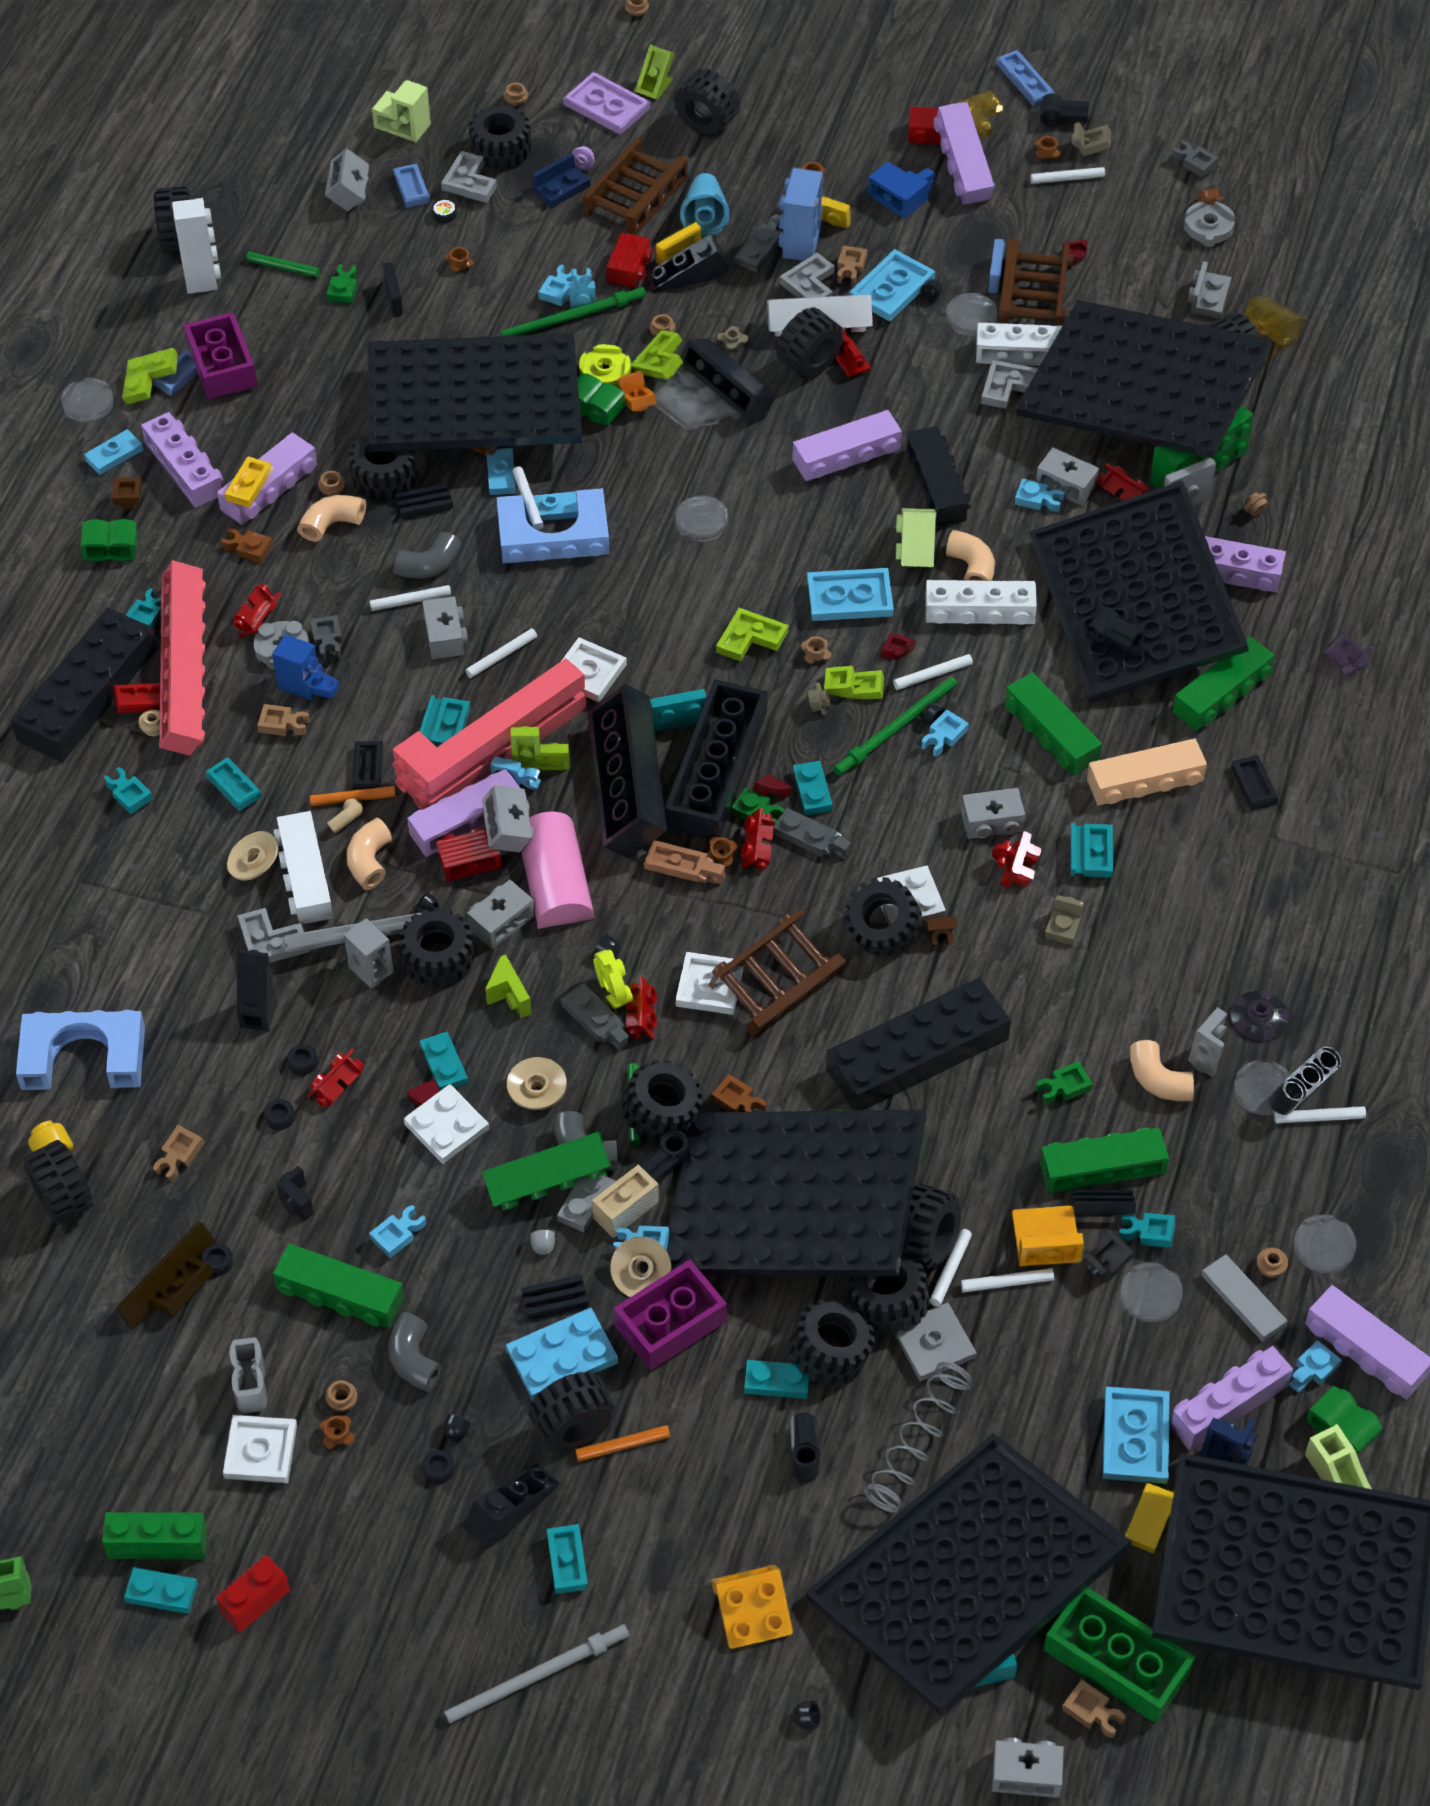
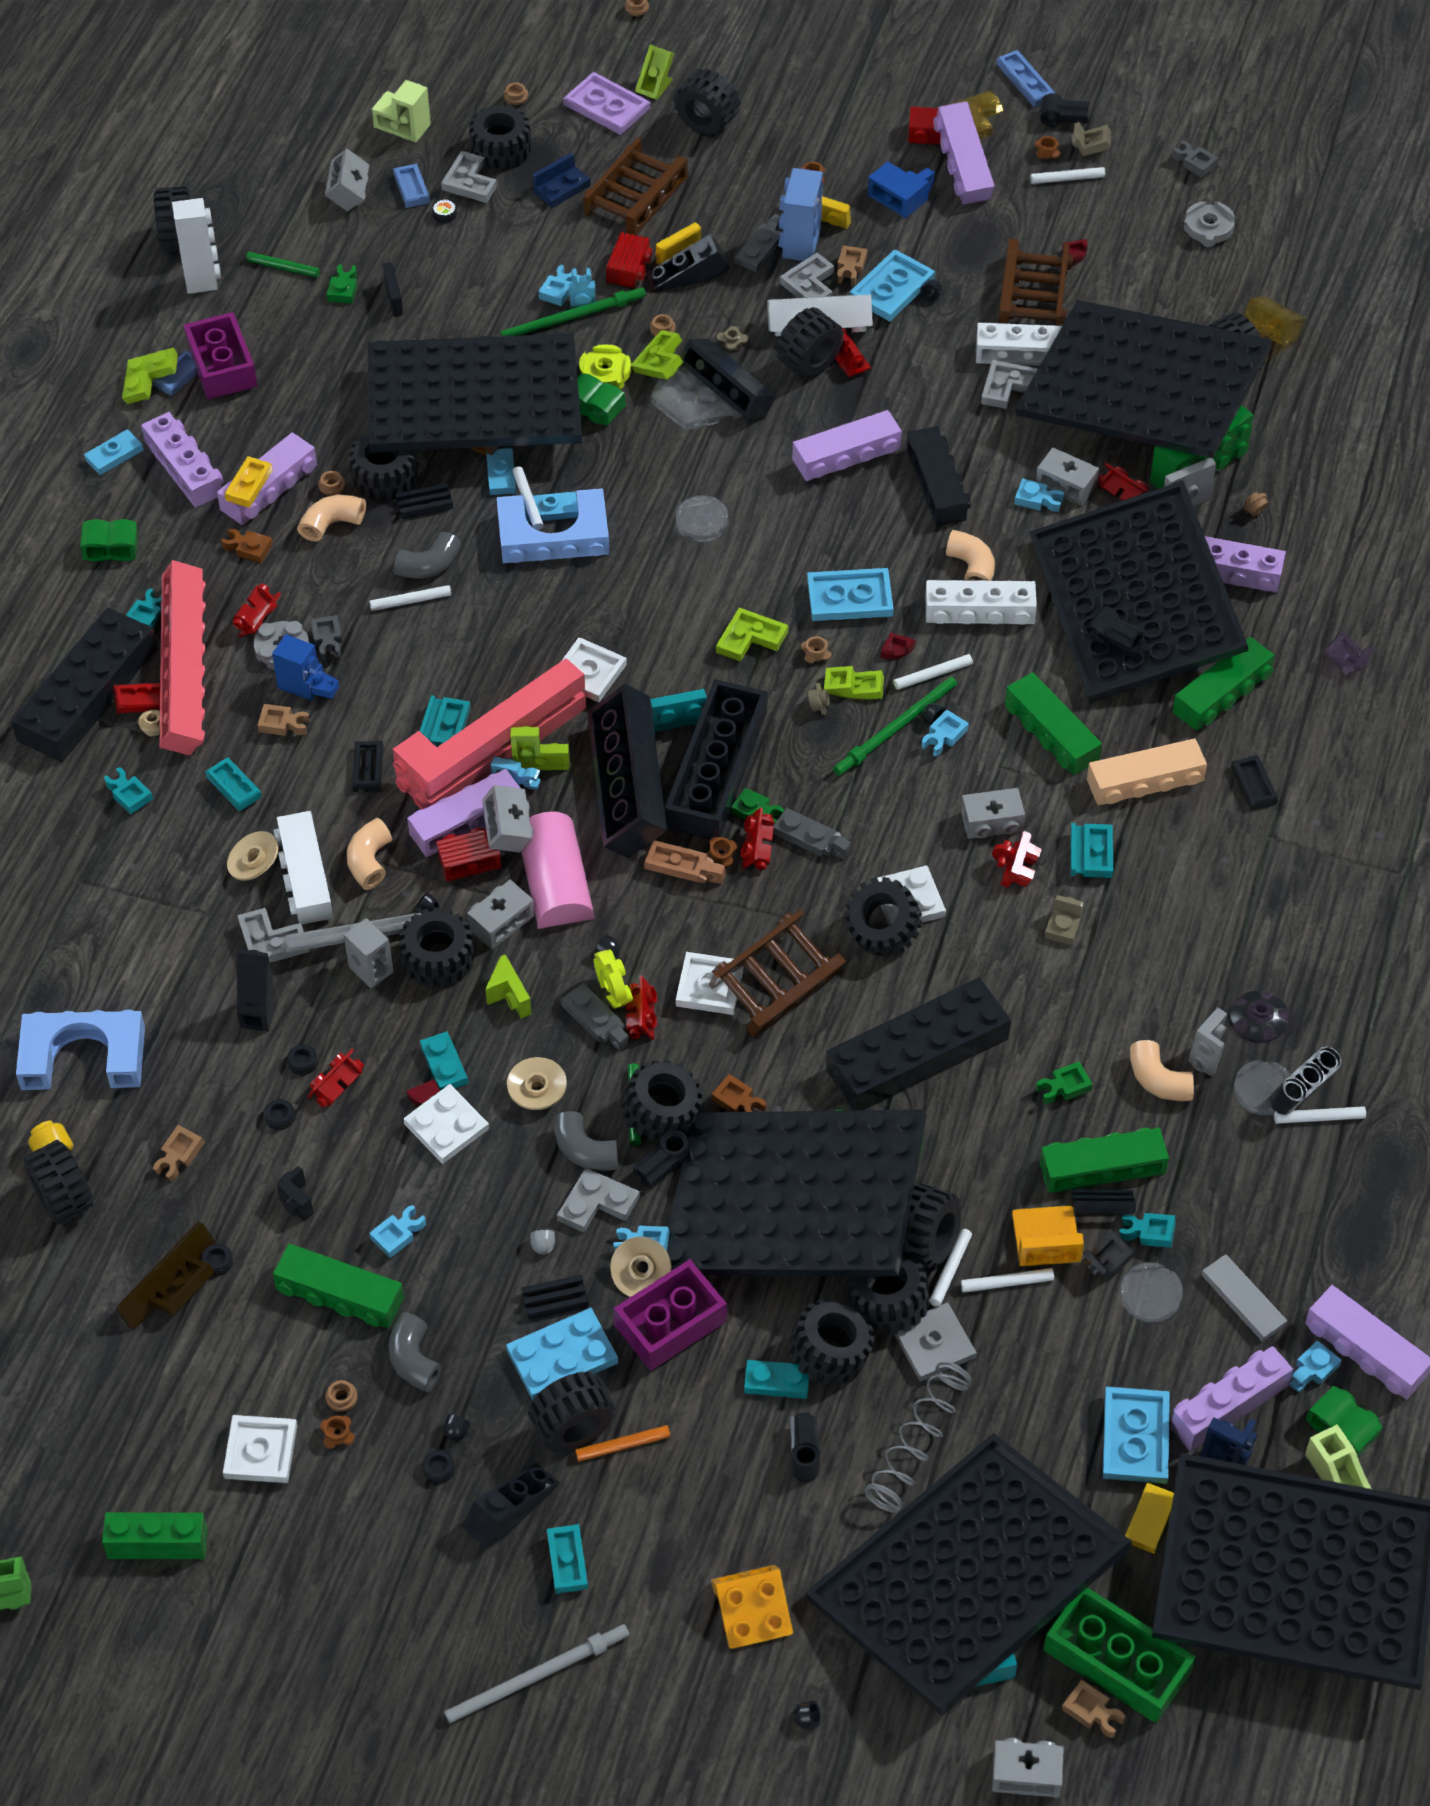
(87, 400): clear tile -> none
(127, 492): reddish brown tile -> none
(161, 1590): teal plate -> none
(248, 1375): light grey brick -> none
(253, 1593): red brick -> none
(351, 811): tan arm -> none
(359, 795): orange bar -> none
(444, 628): light grey brick -> none
(459, 259): dark orange plate -> none
(501, 653): white bar -> none
(546, 1170): green brick -> none
(587, 155): lavender plate -> none
(625, 1200): tan panel -> none
(637, 395): orange bracket -> none
(705, 206): medium azure cone -> none
(772, 785): dark red tile -> none
(812, 788): teal plate -> none
(918, 537): yellowish green brick -> none
(940, 925): reddish brown tile -> none
(968, 310): clear tile -> none
(996, 266): medium blue tile -> none
(1209, 195): dark orange plate -> none
(1209, 294): light grey bracket -> none
(1269, 1269): medium nougat plate -> none
(1324, 1244): clear tile -> none

